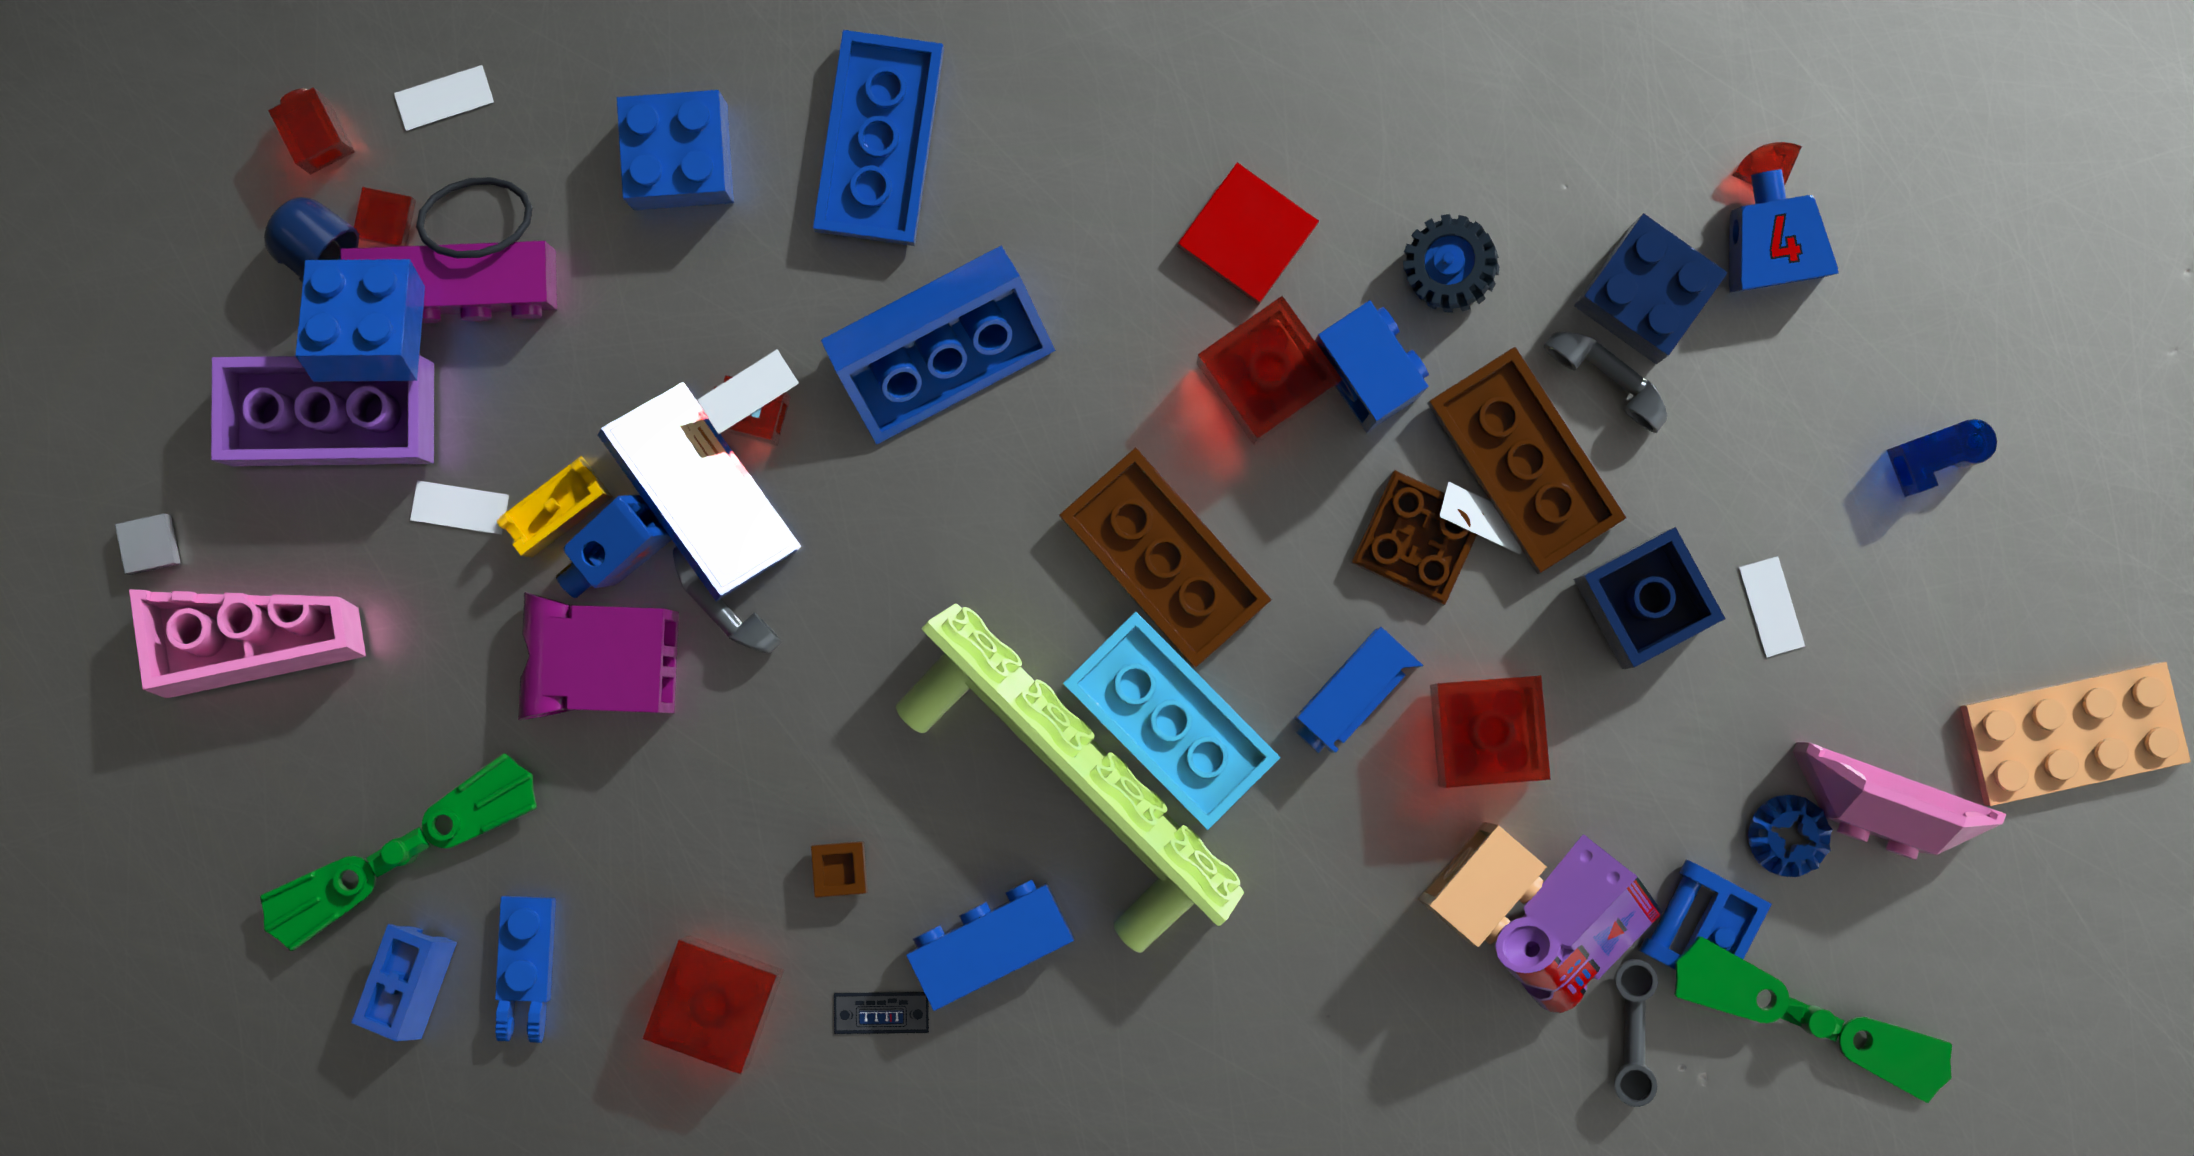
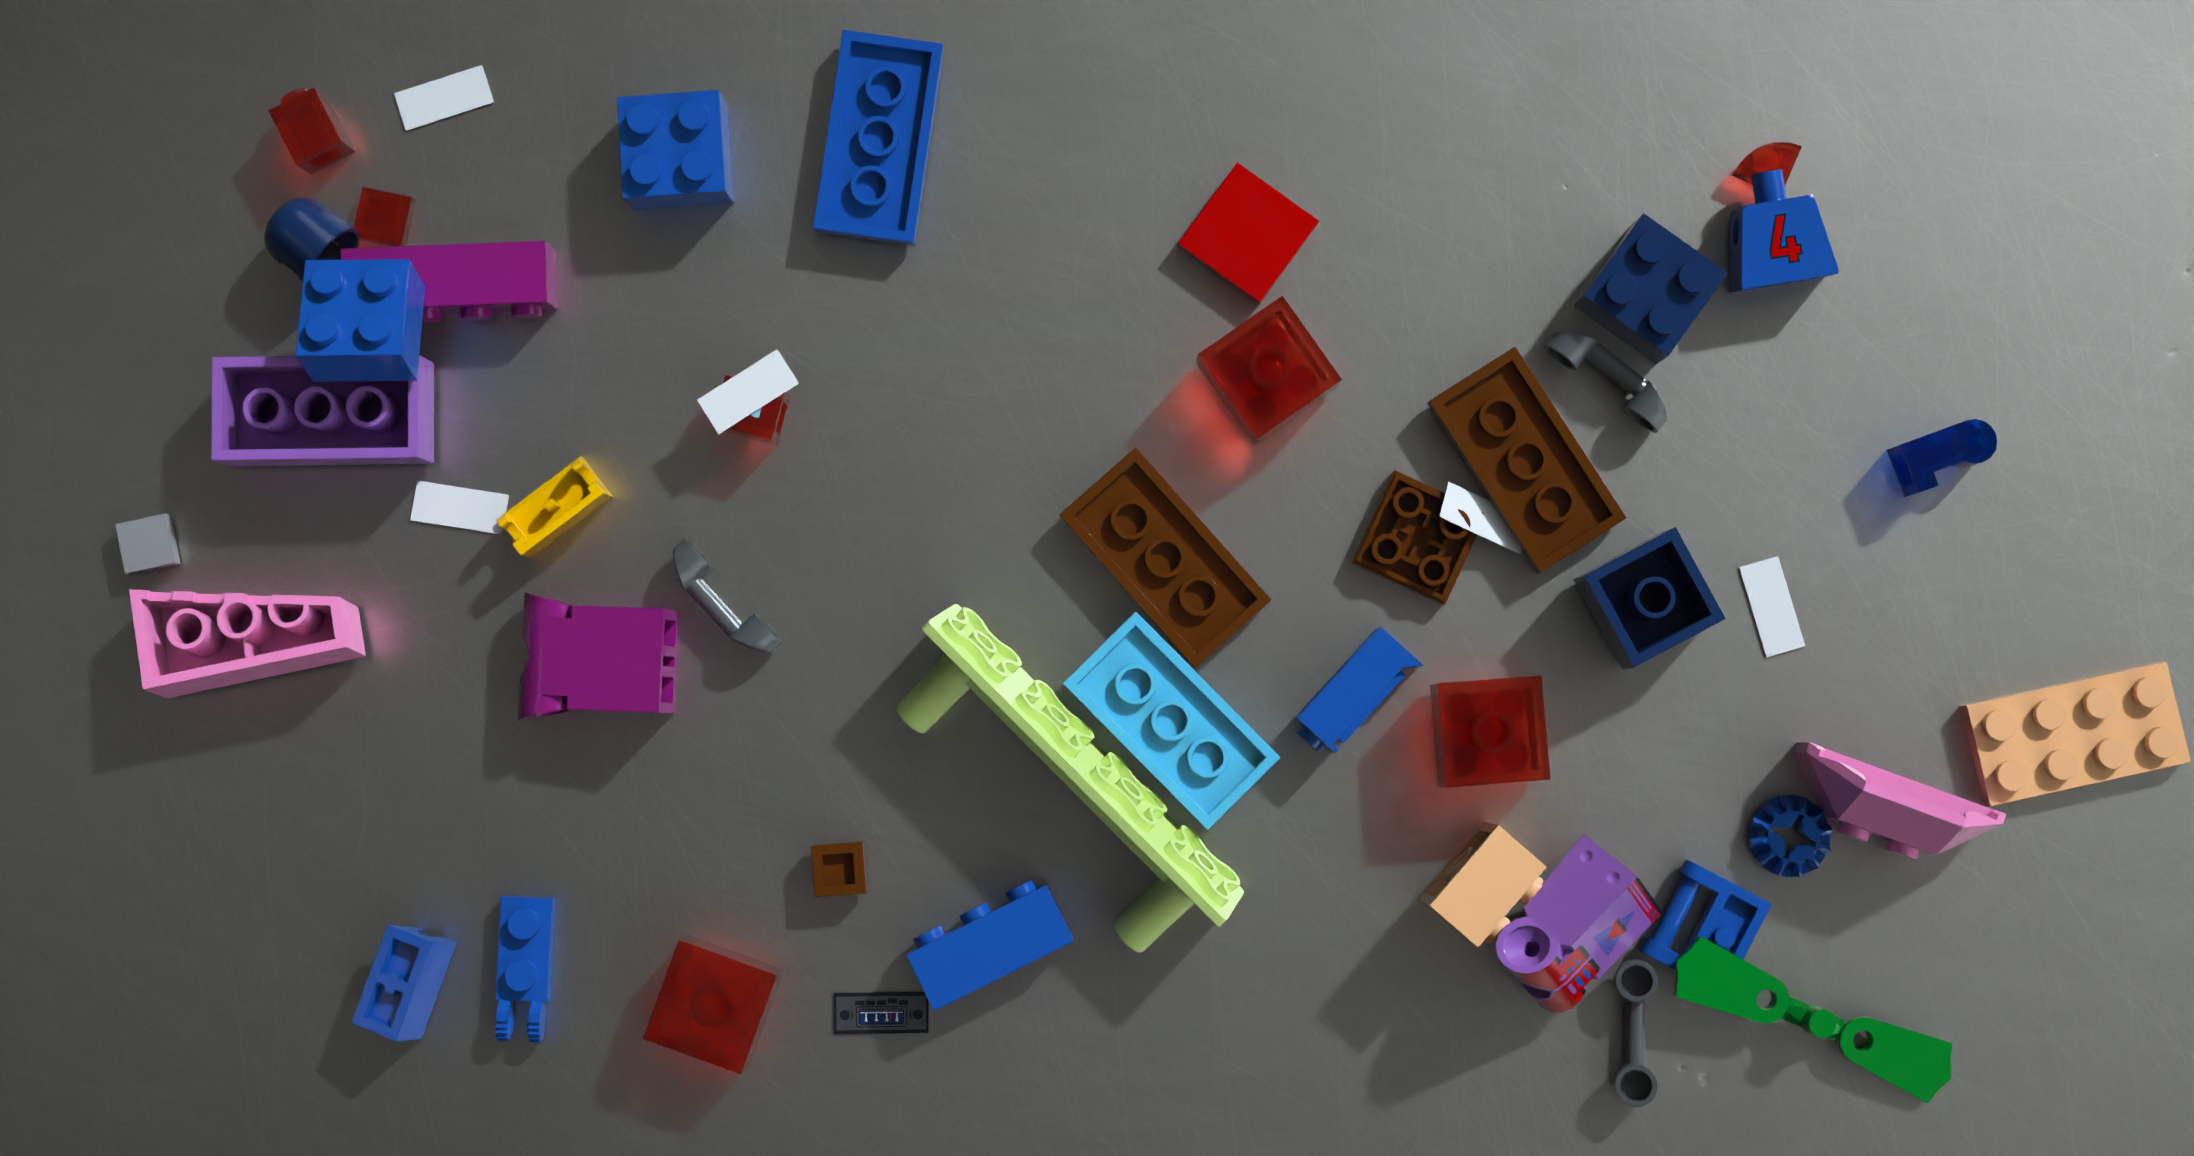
(476, 806): green piece -> none
(485, 251): black piece -> none
(612, 546): blue torso -> none
(698, 491): tile -> none
(938, 344): blue slope -> none
(1372, 365): blue brick -> none
(1451, 263): black wheel -> none

